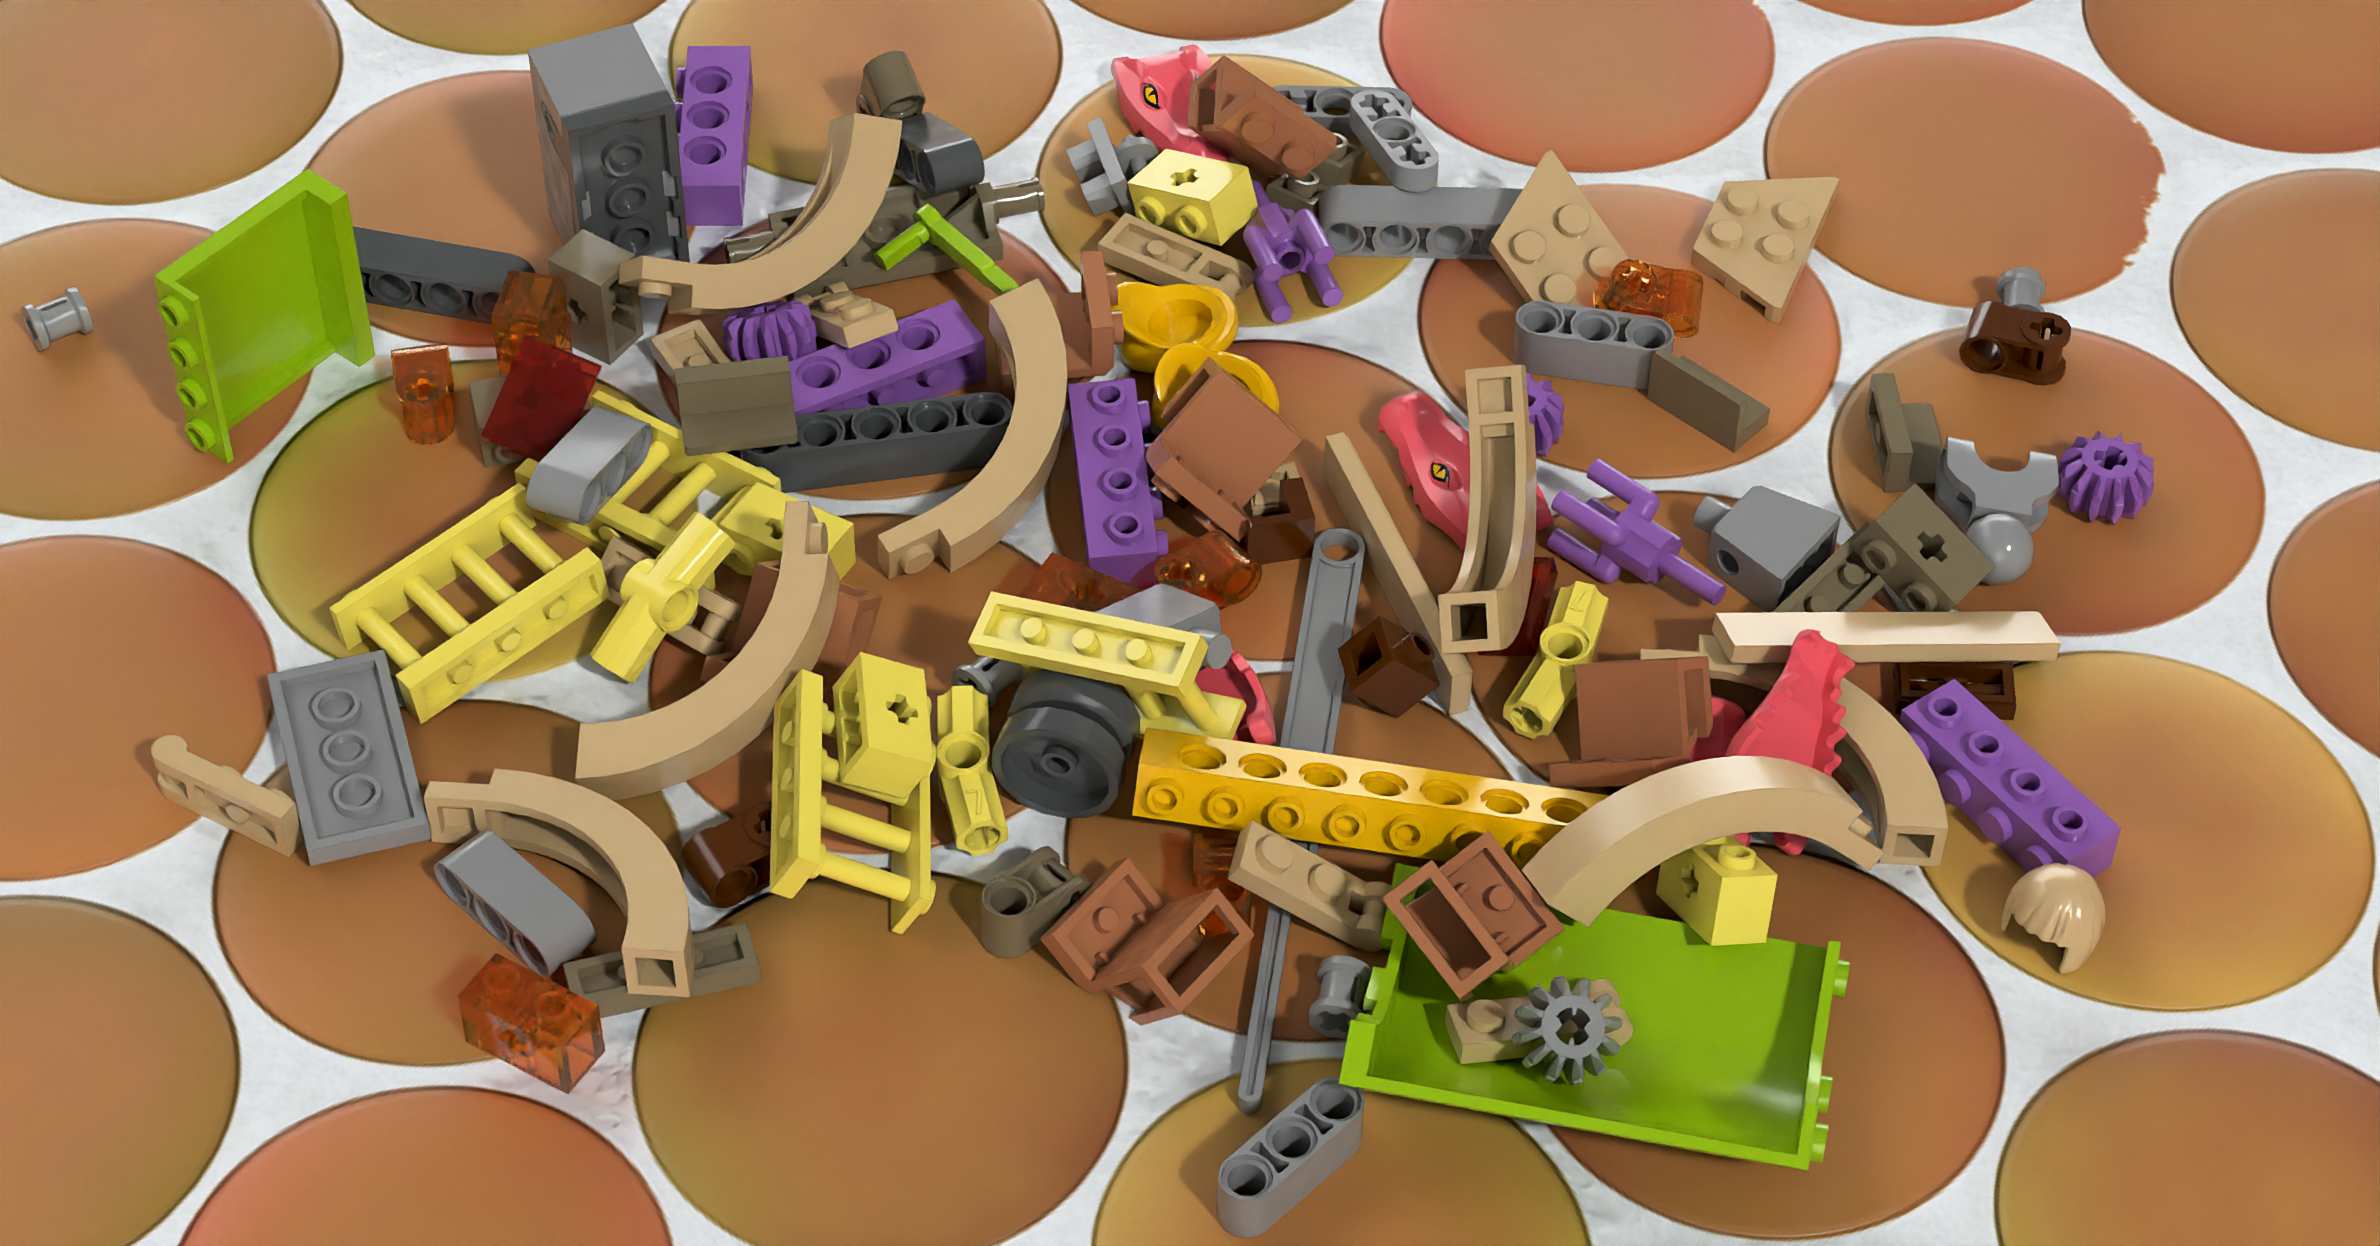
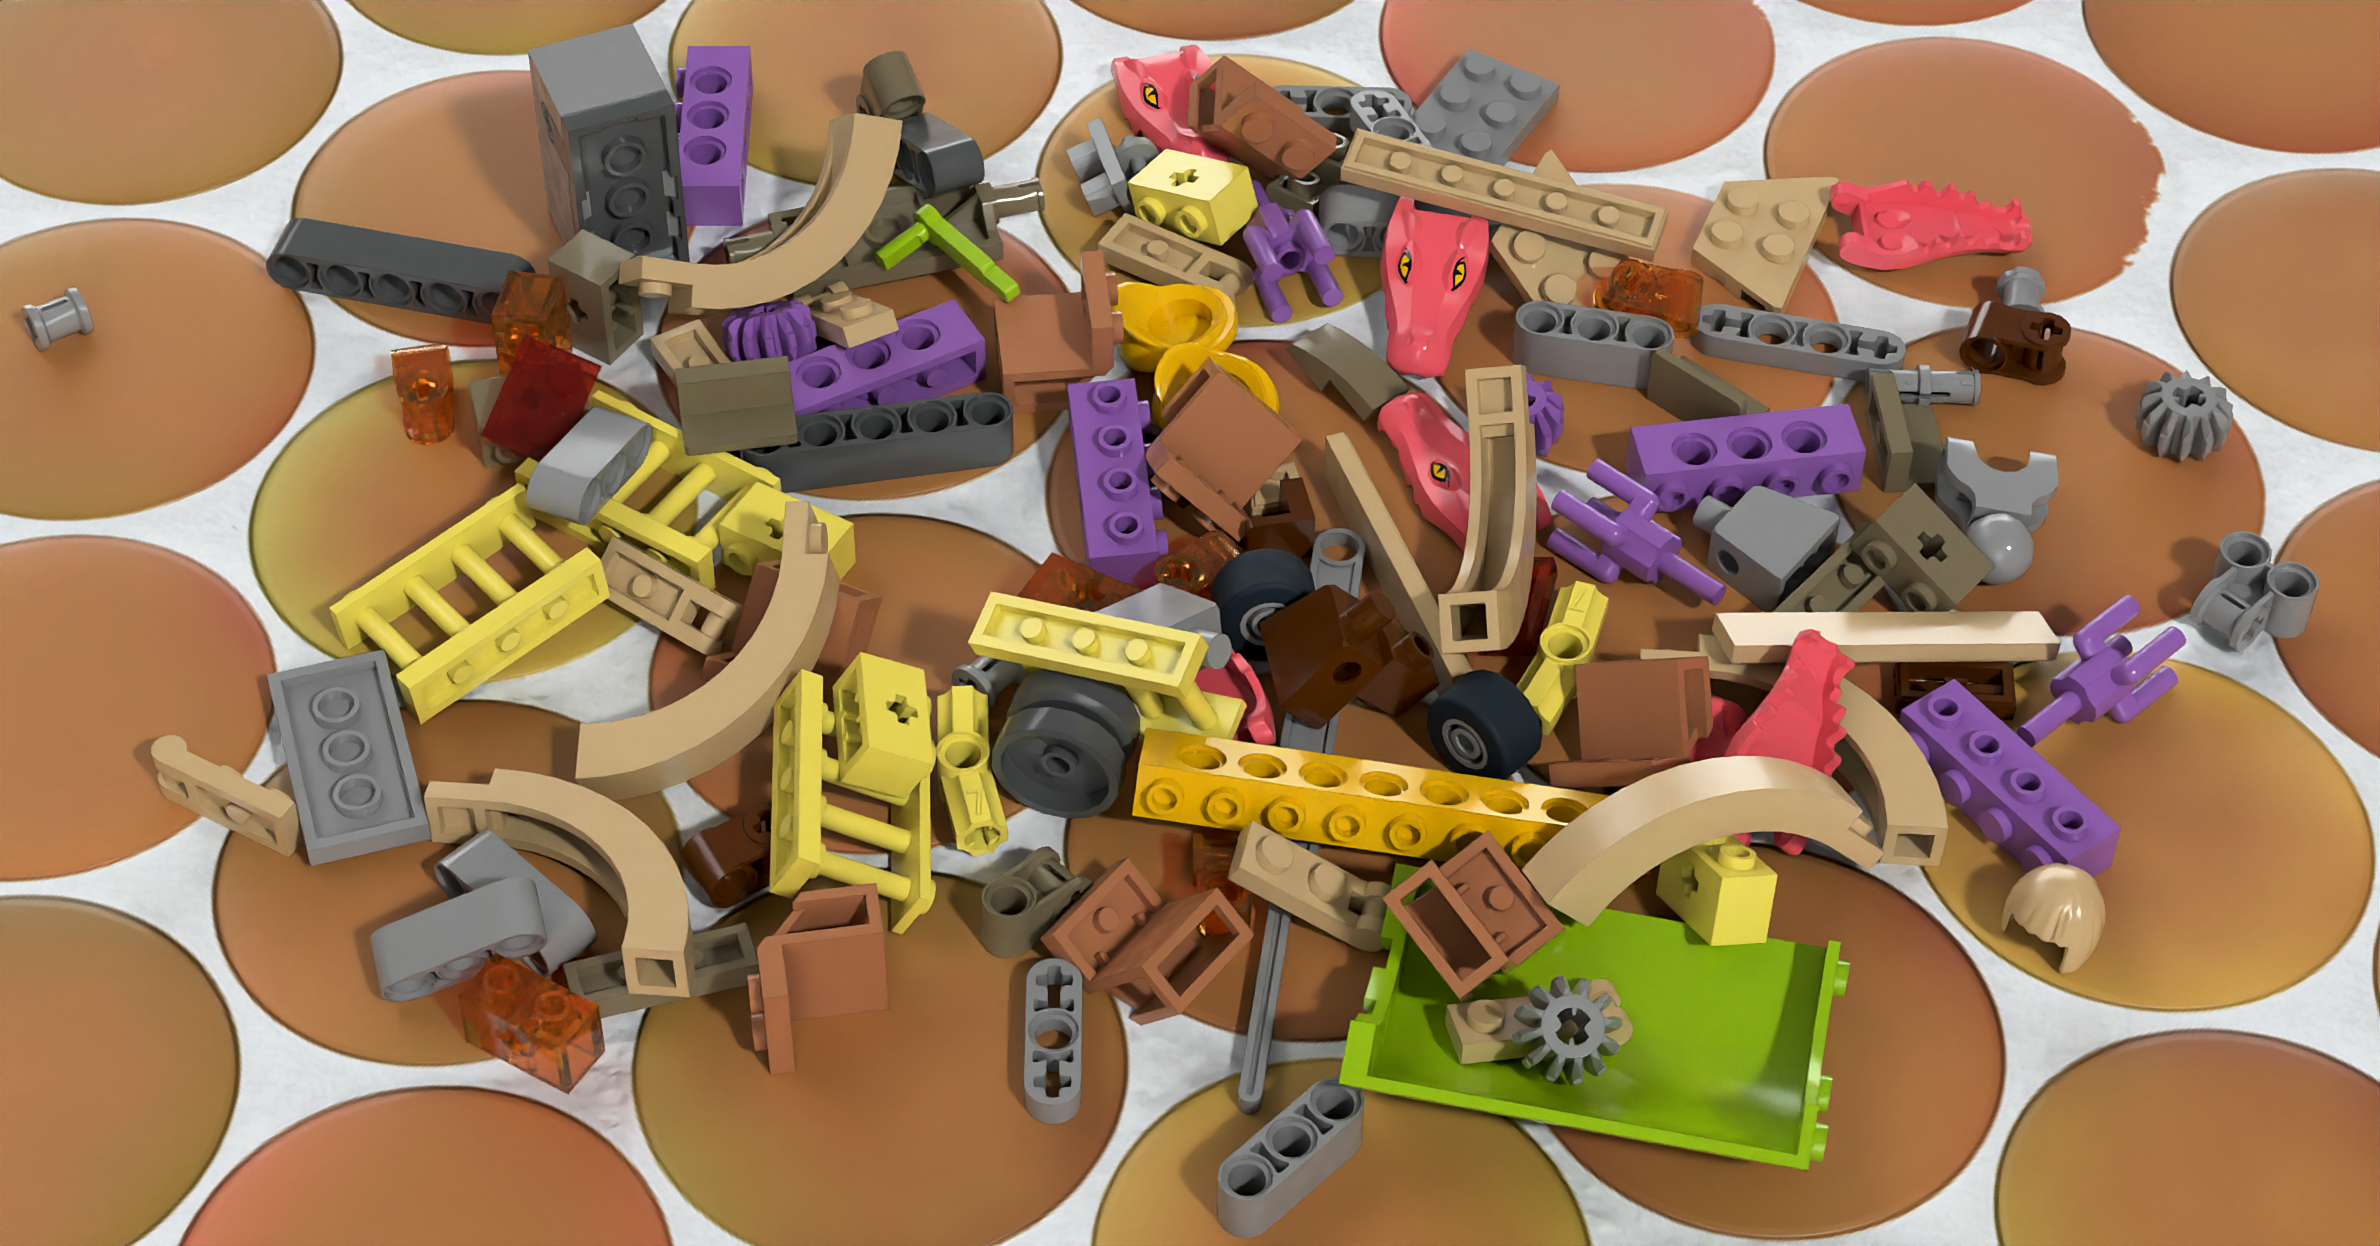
(263, 306): lime panel -> none
(457, 939): none -> light grey beam
(661, 596): light yellow piece -> none
(817, 966): none -> nougat piece
(1013, 478): tan arch -> none
(1063, 1060): none -> light grey beam
(1254, 589): none -> black wheel
(1325, 650): none -> reddish brown torso
(1339, 995): light grey bush -> none
(1354, 369): none -> dark tan slope
(1430, 280): none -> coral animal
(1484, 726): none -> black wheel
(1485, 108): none -> light grey plate
(1504, 194): none -> tan tile
(1727, 456): none -> medium lavender brick
(1798, 336): none -> light grey beam
(1915, 224): none -> coral animal
(1933, 386): none -> light grey pin
(2105, 477): medium lavender gear -> none
(2106, 676): none -> medium lavender plant
(2184, 416): none -> light grey gear
(2253, 594): none -> light grey piece

